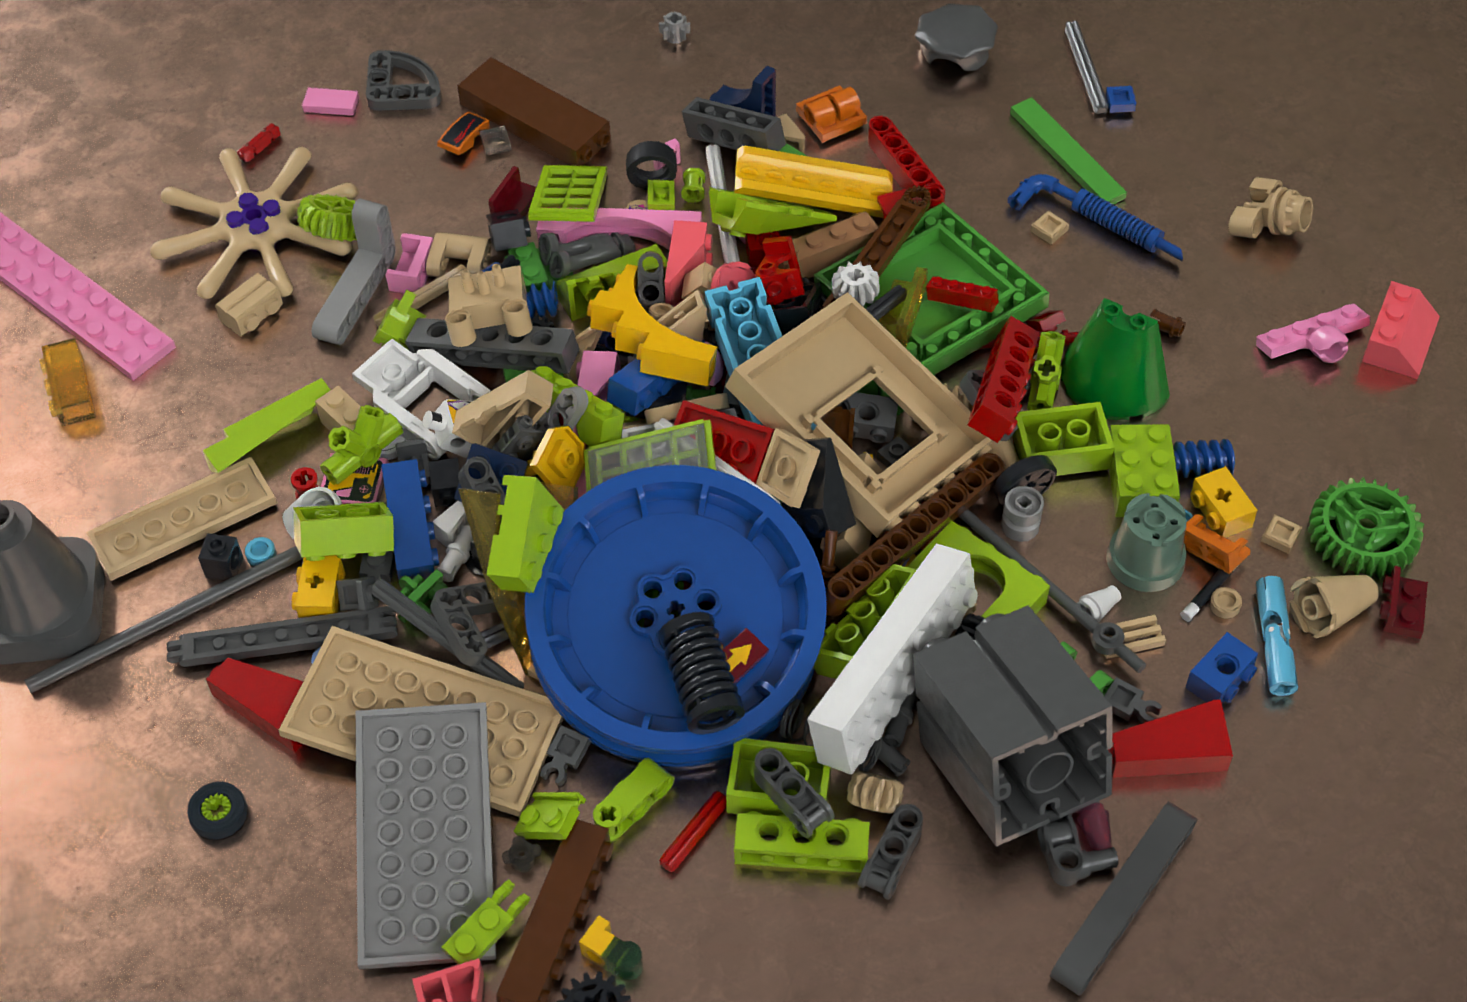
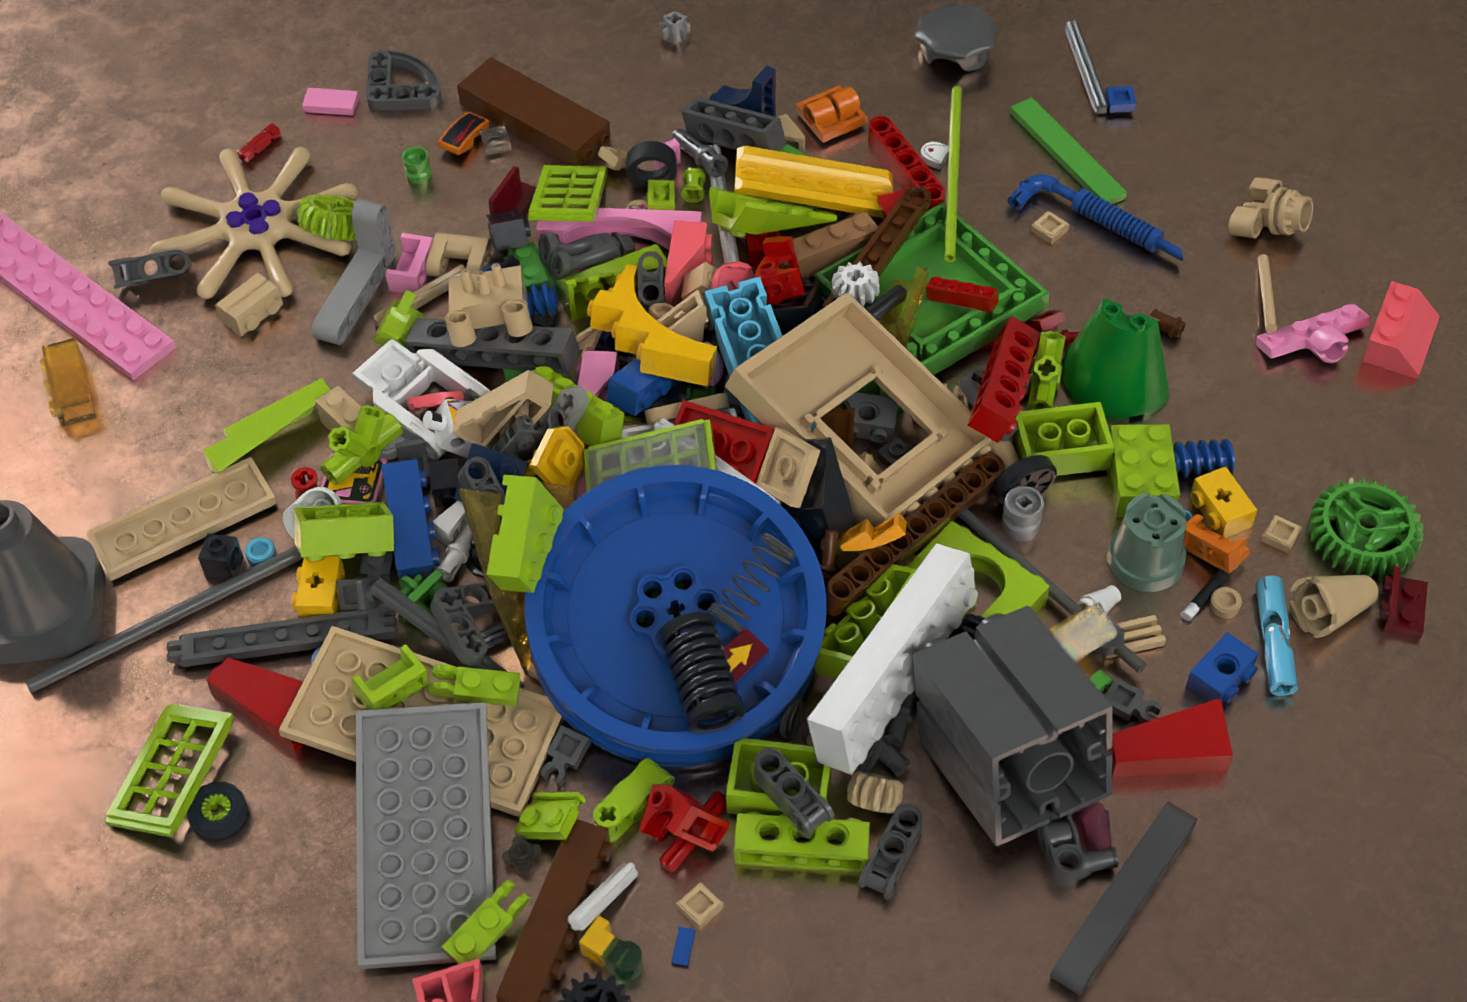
(134, 268): none -> dark grey piece
(145, 822): none -> lime piece
(393, 683): none -> lime panel
(416, 165): none -> bright green wheel
(433, 400): none -> coral tile
(476, 685): none -> lime hinge
(602, 896): none -> white axle
(614, 157): none -> tan plate
(677, 812): none -> red tile
(683, 946): none -> blue piece
(699, 905): none -> tan tile
(704, 155): none -> dark grey pin
(782, 552): none -> dark grey piece
(865, 536): none -> light orange slope
(934, 154): none -> white tile
(953, 175): none -> lime piece
(1085, 631): none -> clear yellow panel
(1267, 293): none -> tan bar

